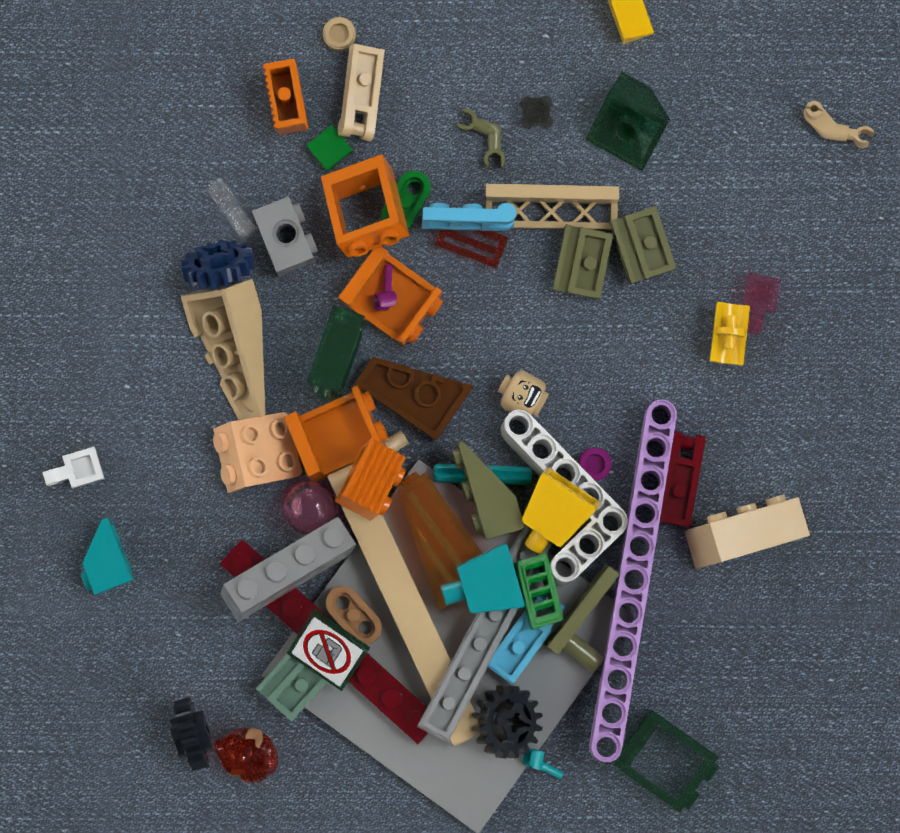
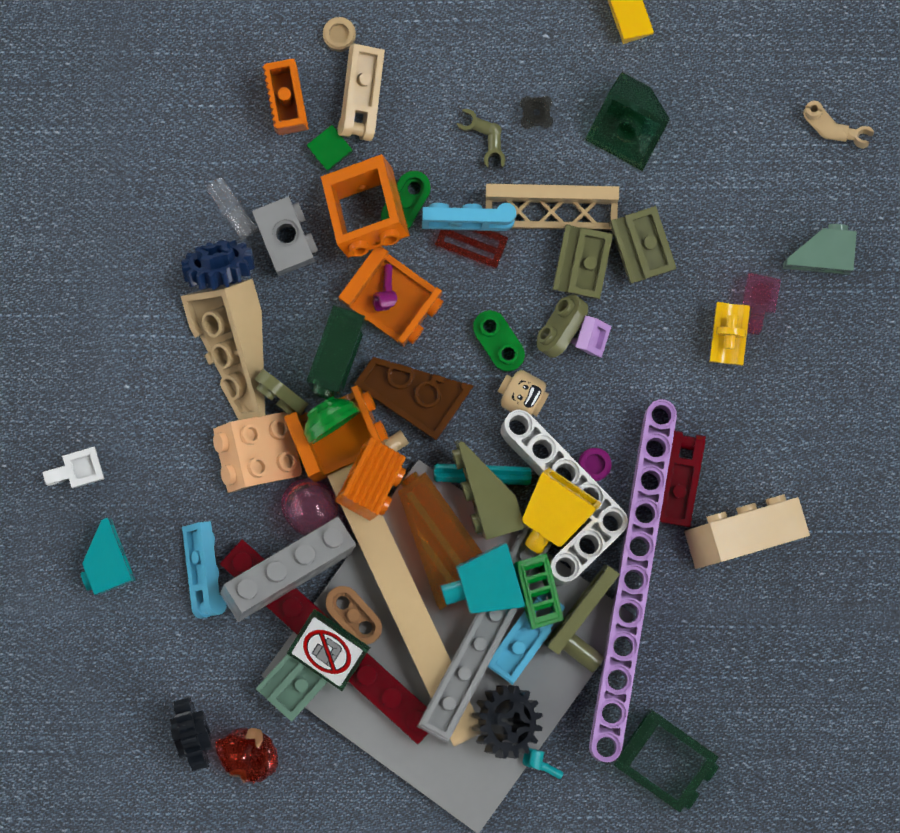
(202, 570): none -> medium azure plate
(272, 387): none -> olive plate
(328, 417): none -> green piece
(497, 341): none -> green plate
(562, 325): none -> olive plate
(592, 336): none -> lavender tile
(826, 252): none -> sand green slope

